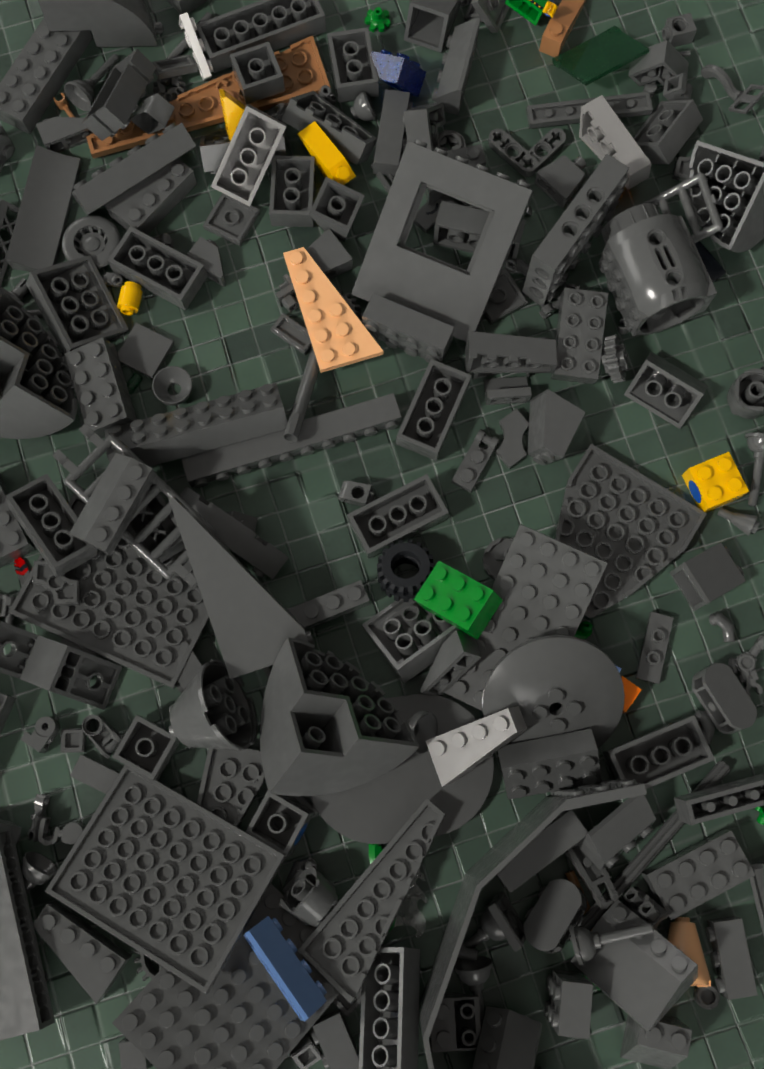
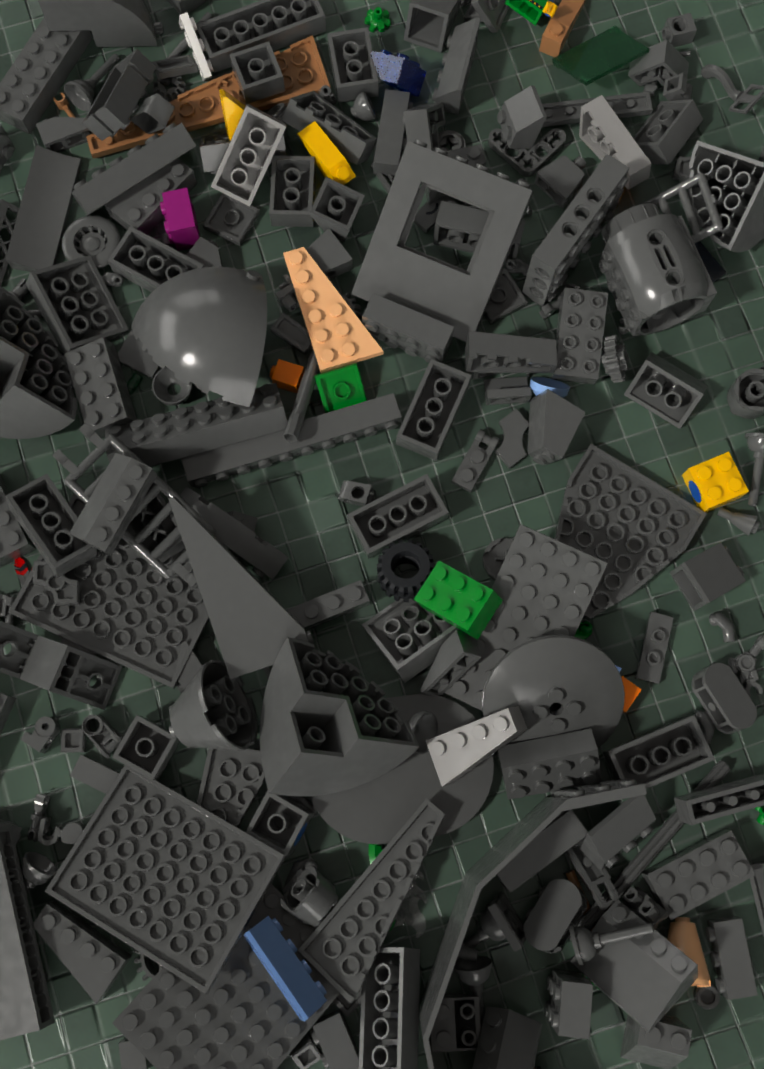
(129, 298): yellow brick -> none
(180, 218): none -> magenta brick
(208, 329): none -> dark grey brick
(287, 375): none -> orange brick
(340, 387): none -> green tile
(522, 118): none -> dark grey slope
(540, 384): none -> light blue piece

